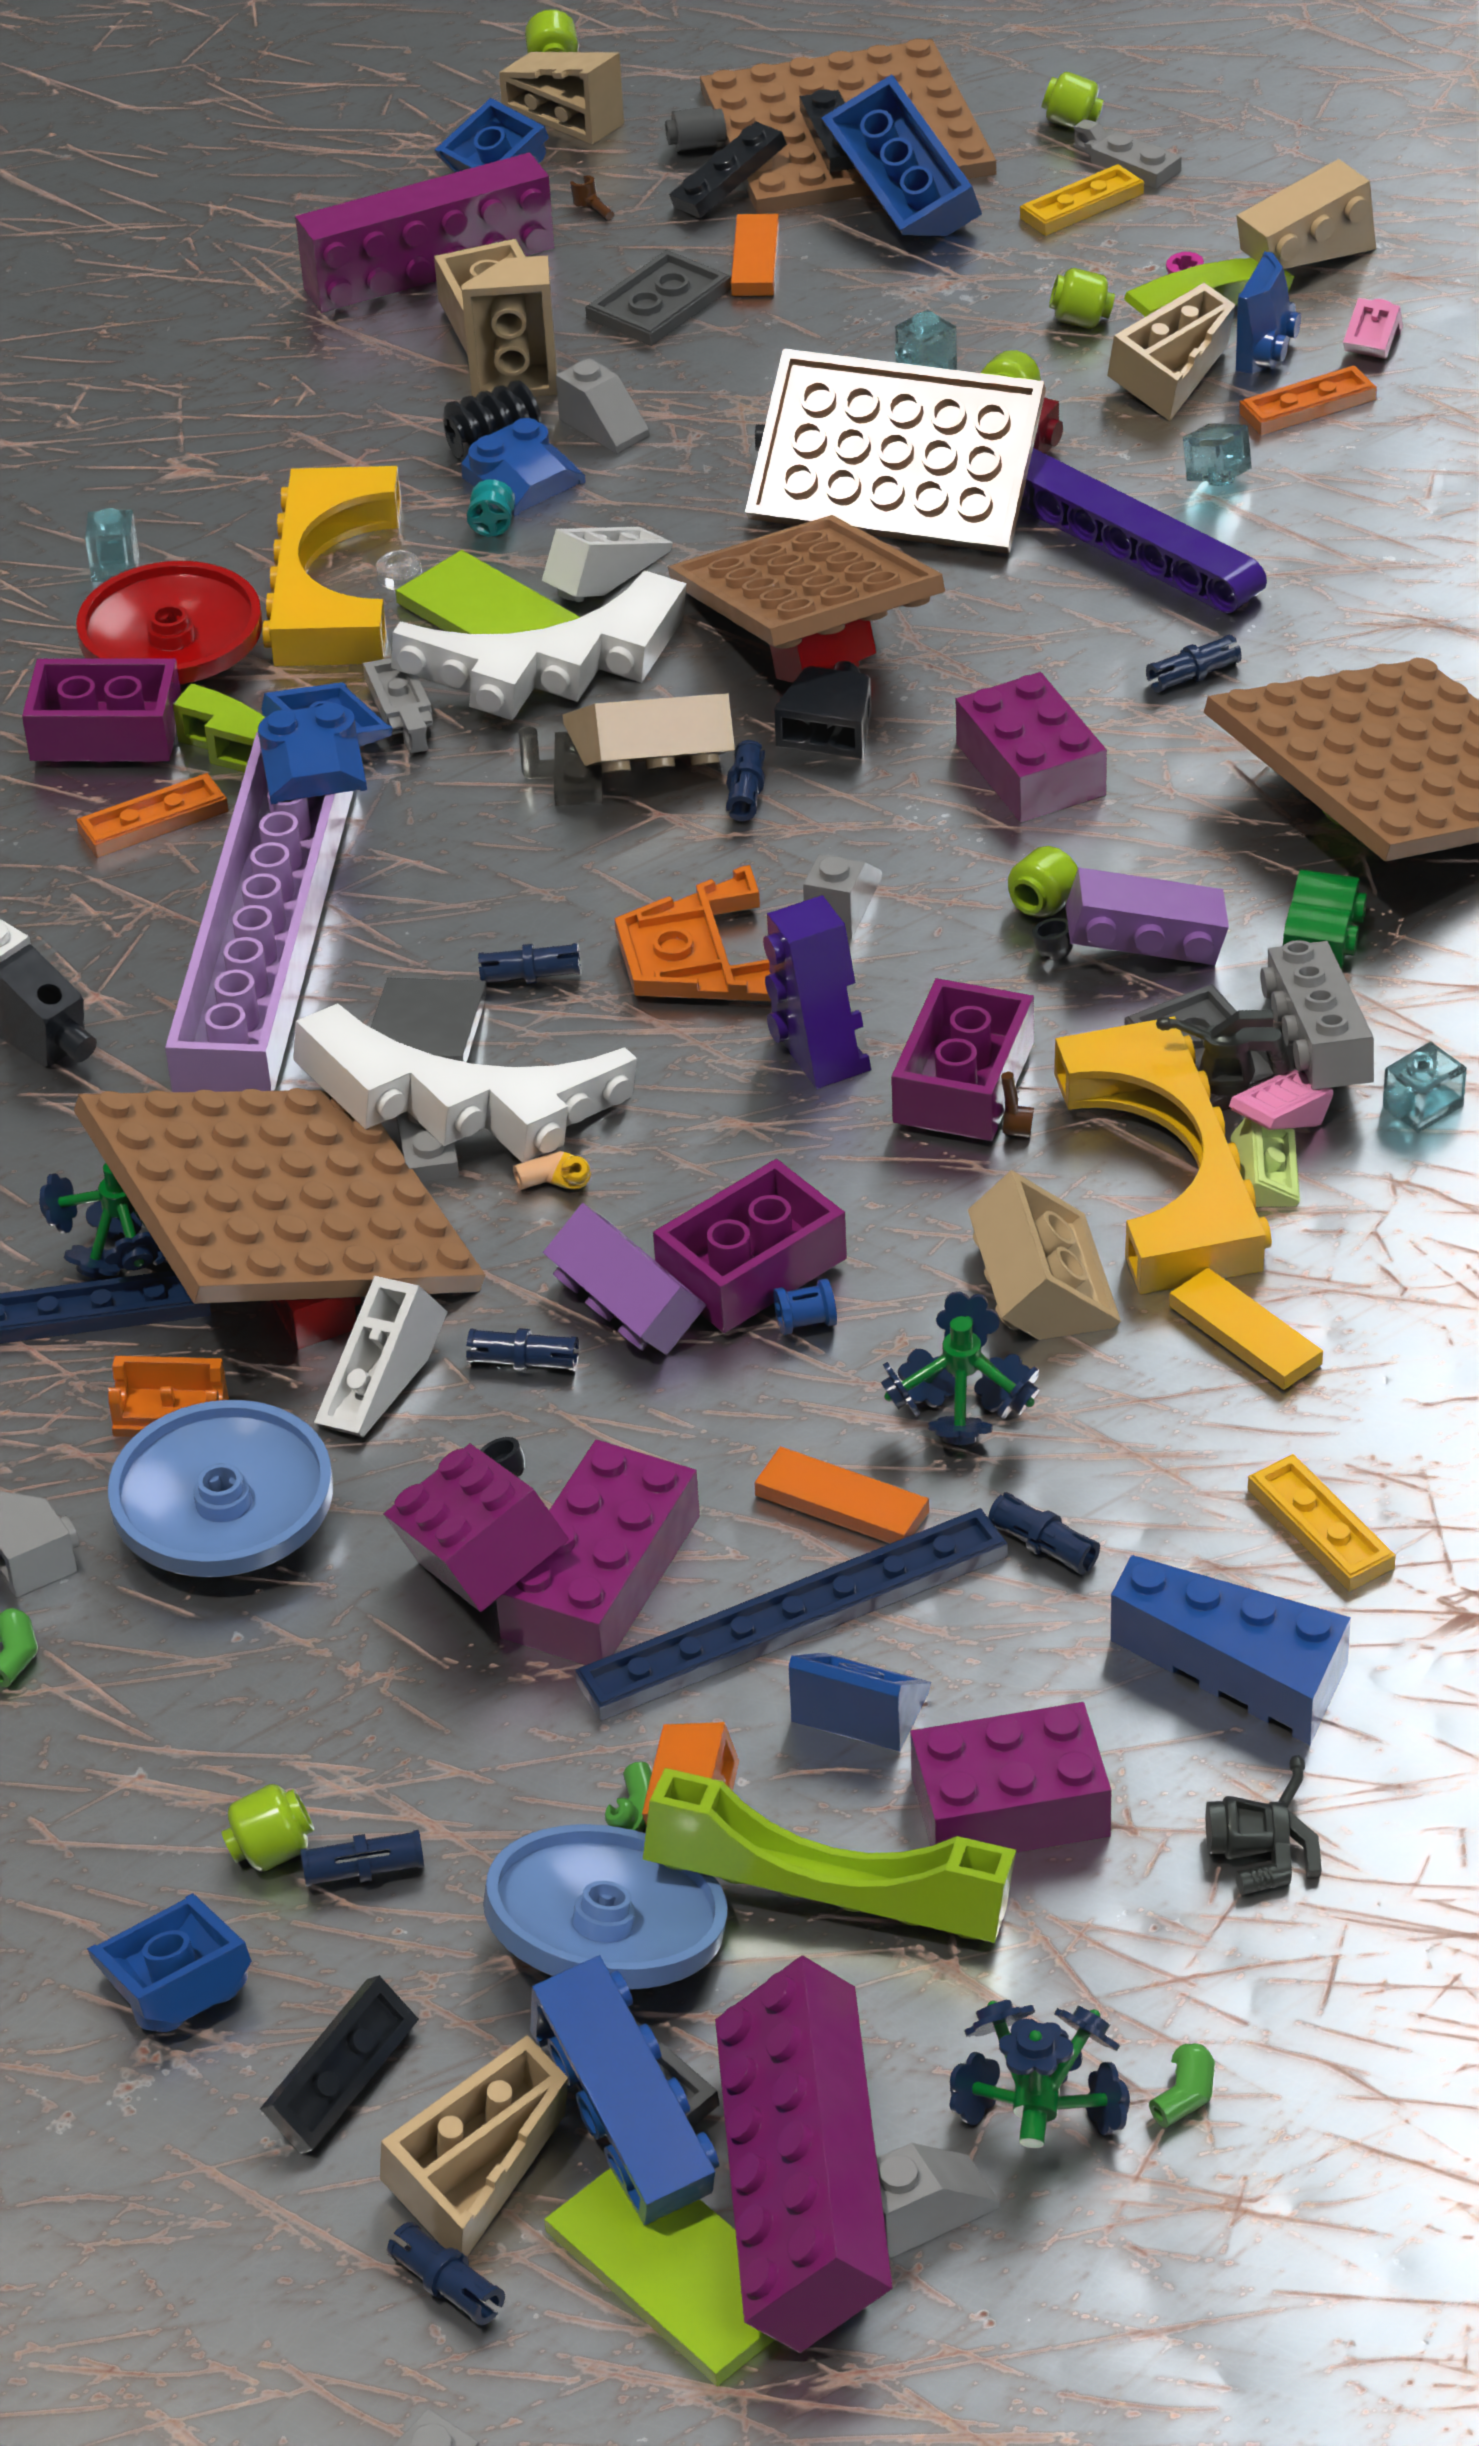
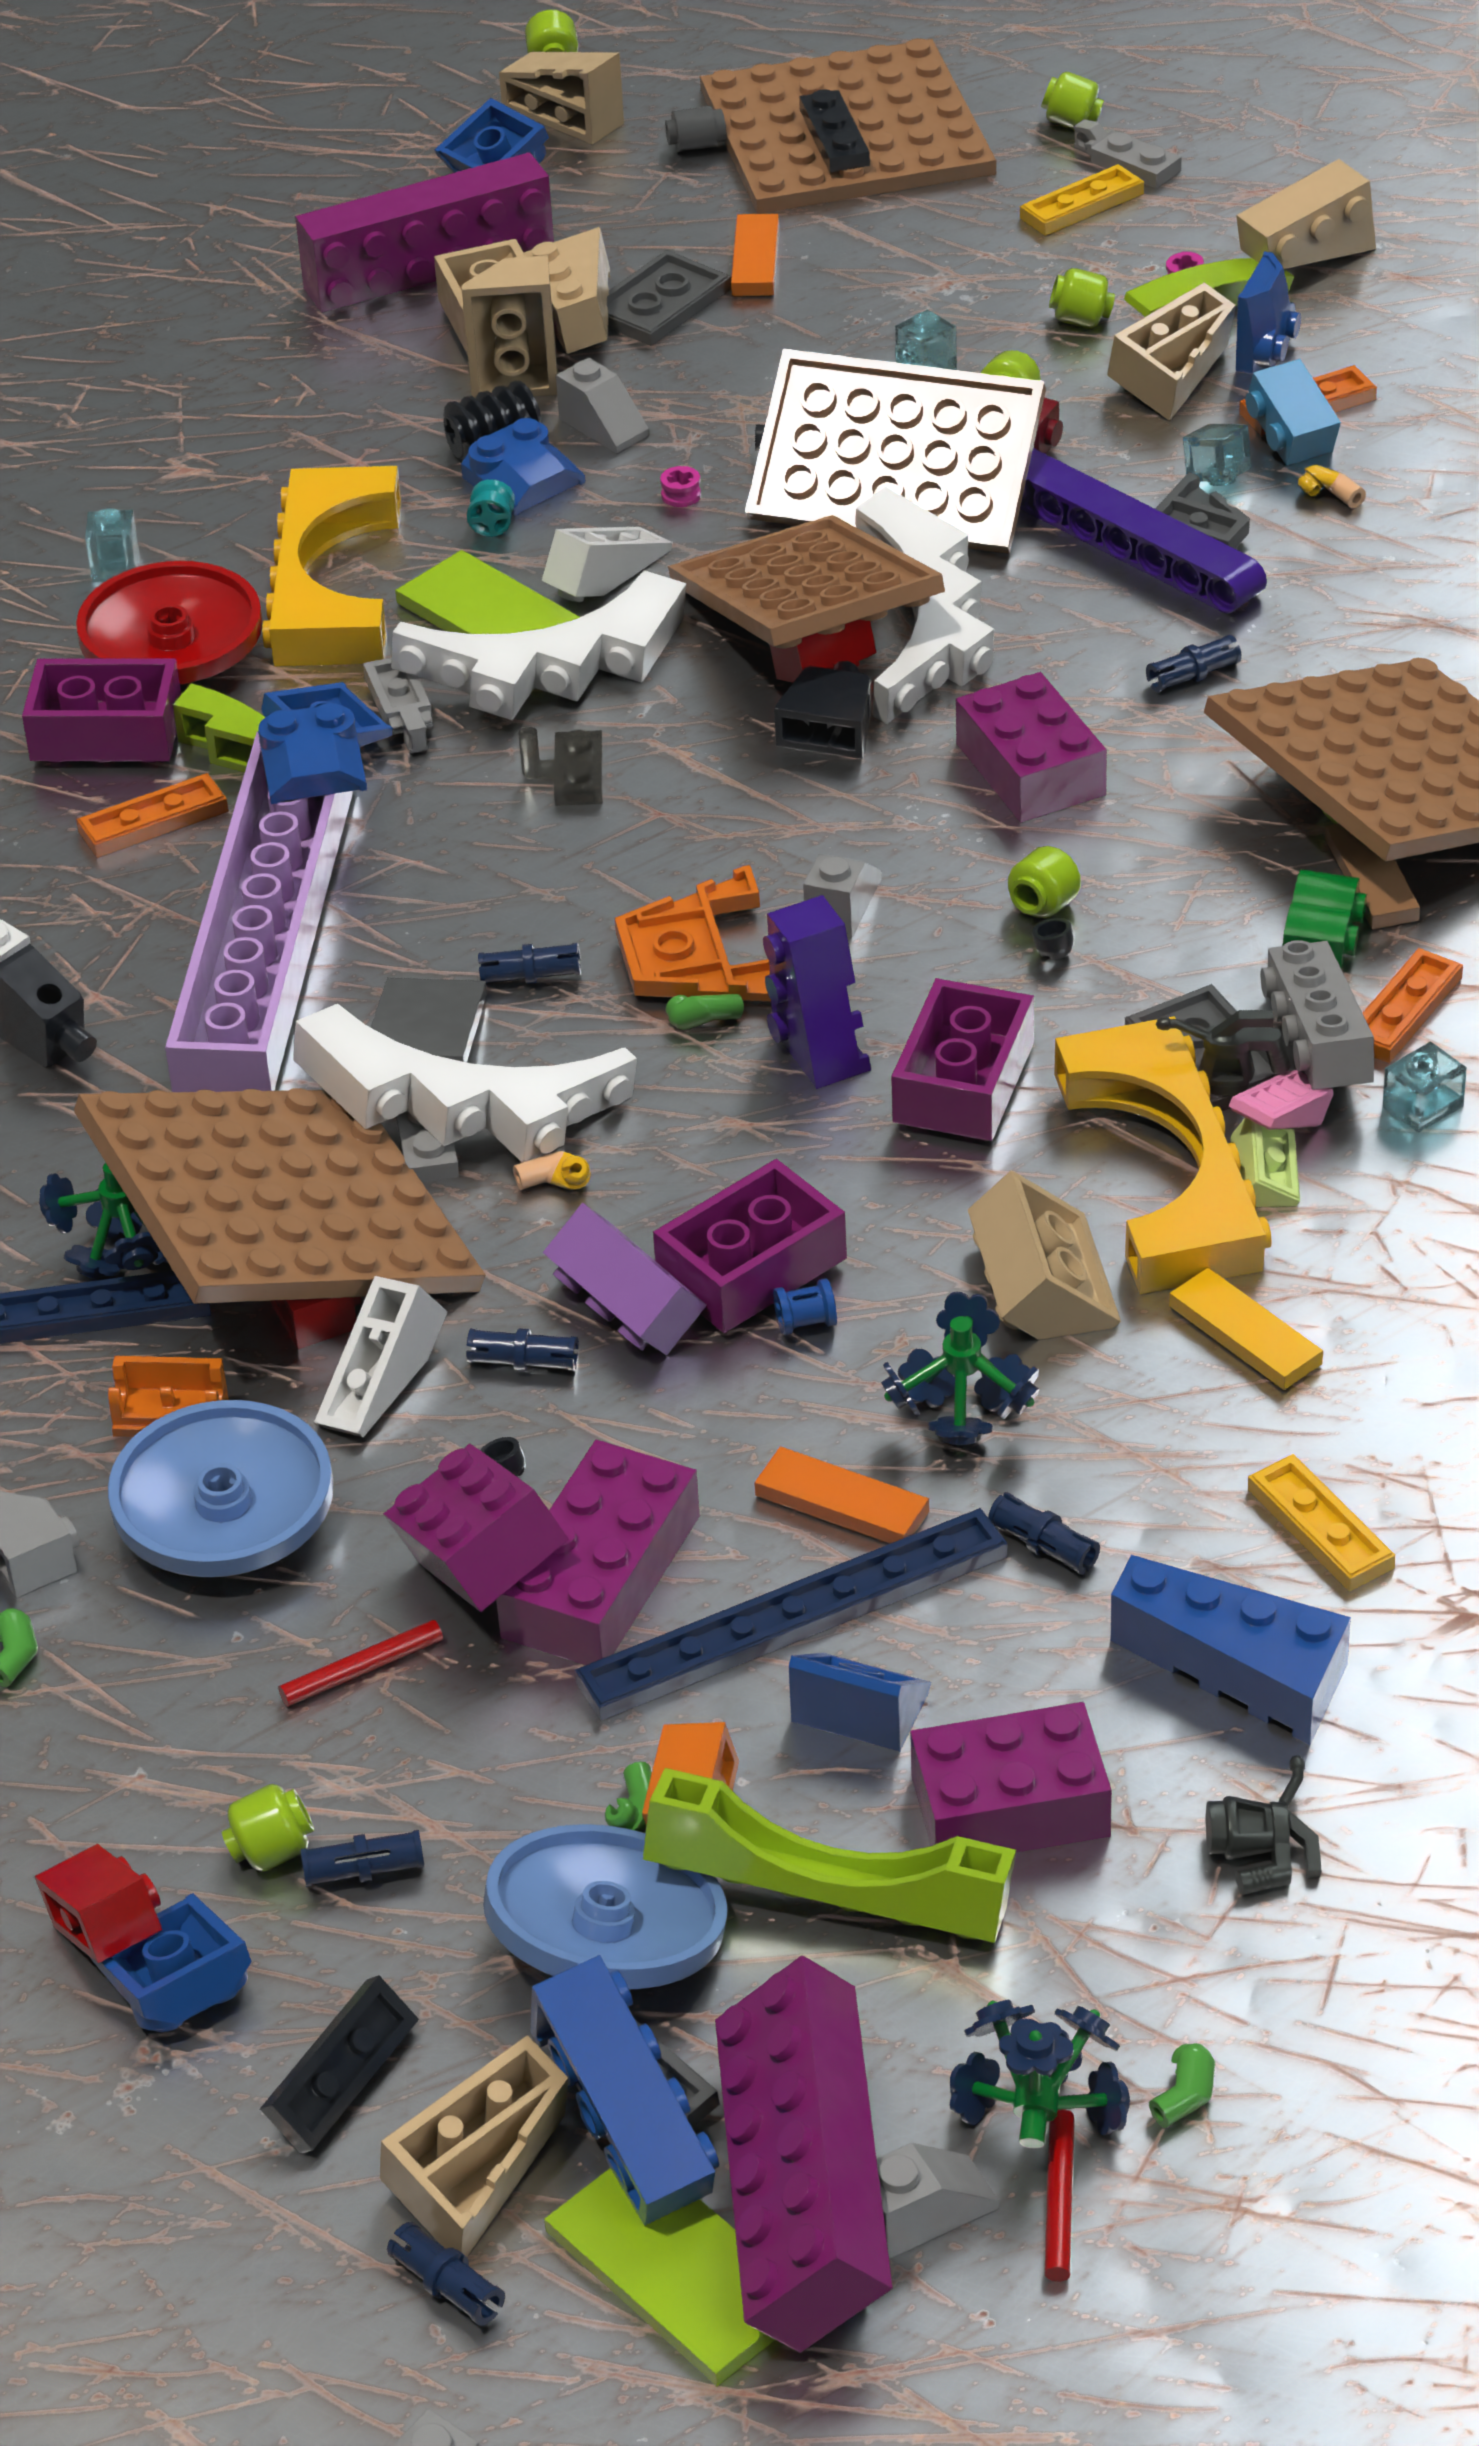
(100, 1902): none -> red brick
(360, 1663): none -> red bar
(397, 569): clear tile -> none
(578, 288): none -> tan wedge
(586, 195): reddish brown hand -> none
(652, 732): tan slope -> none
(680, 486): none -> dark pink bush
(698, 1010): none -> bright green arm
(727, 169): black plate -> none
(745, 780): dark blue pin -> none
(903, 161): blue slope -> none
(947, 634): none -> white arch
(1016, 1118): reddish brown hand -> none
(1059, 2197): none -> red bar
(1147, 916): medium lavender brick -> none
(1205, 512): none -> dark grey wing
(1292, 412): none -> dark azure brick
(1334, 482): none -> arm
(1373, 327): bright pink bracket -> none
(1388, 893): none -> medium nougat tile
(1409, 1001): none -> orange tile

